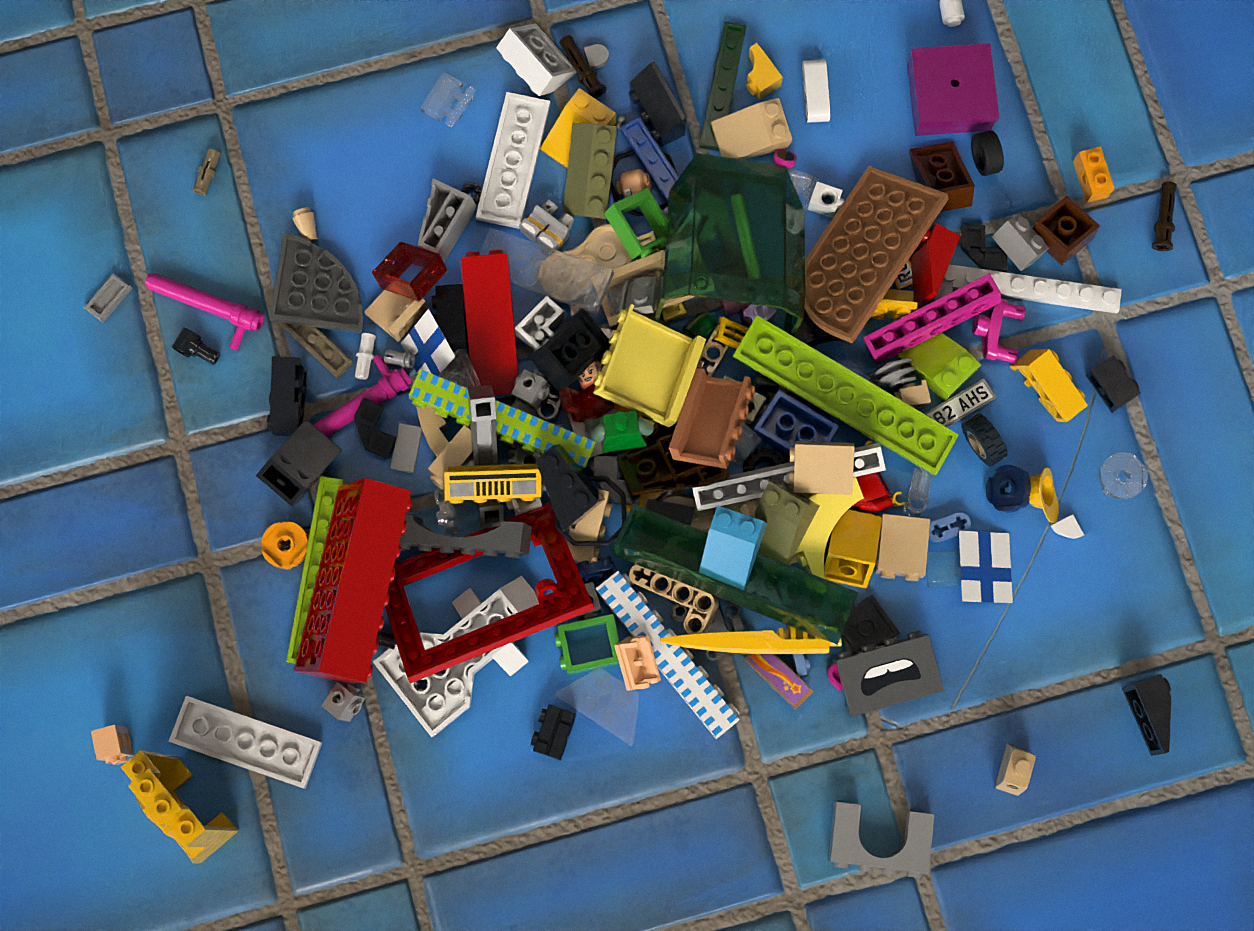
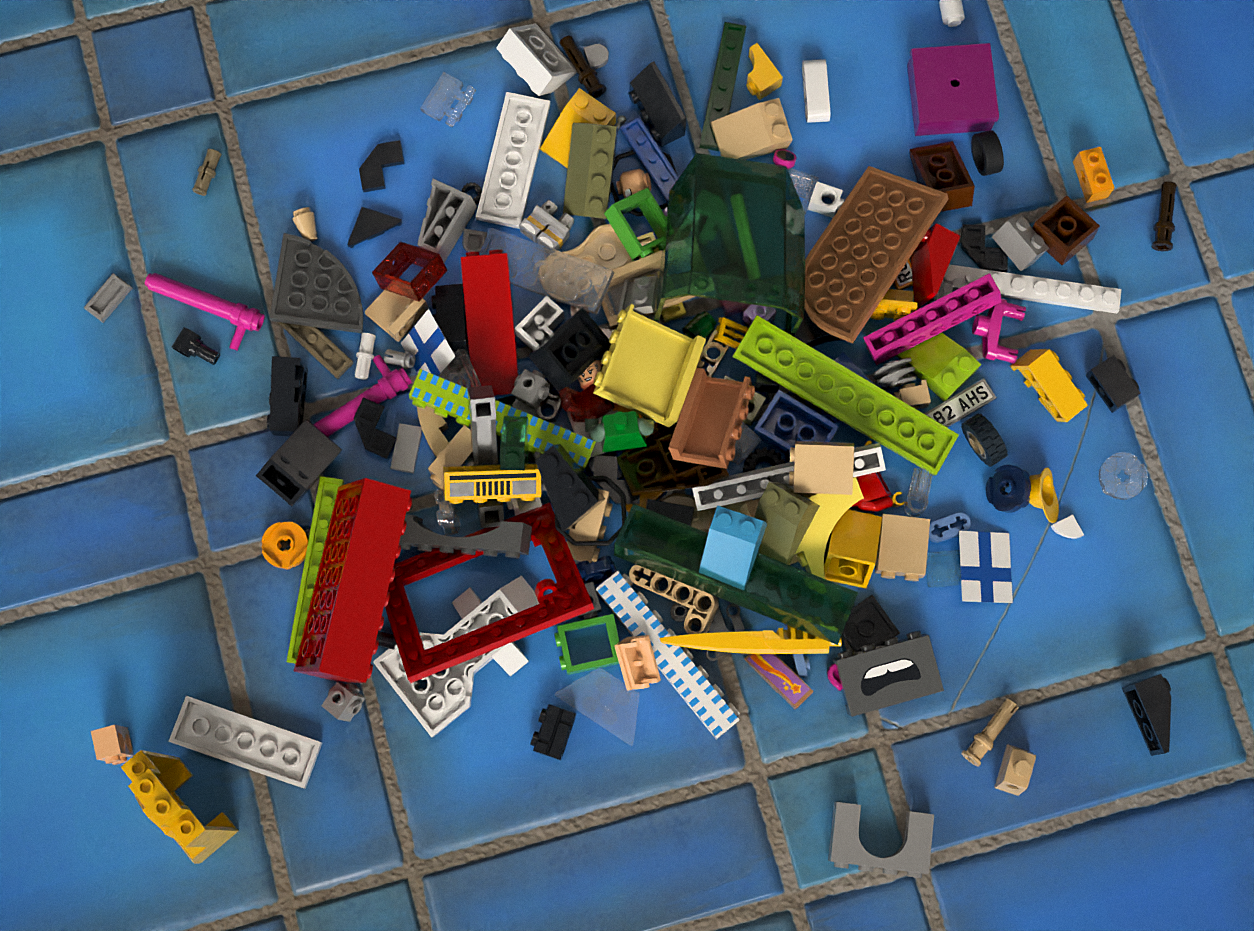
(370, 225): none -> black tile
(382, 156): none -> black tile
(473, 240): none -> light grey tile
(514, 443): none -> clear green slope
(984, 740): none -> tan pin

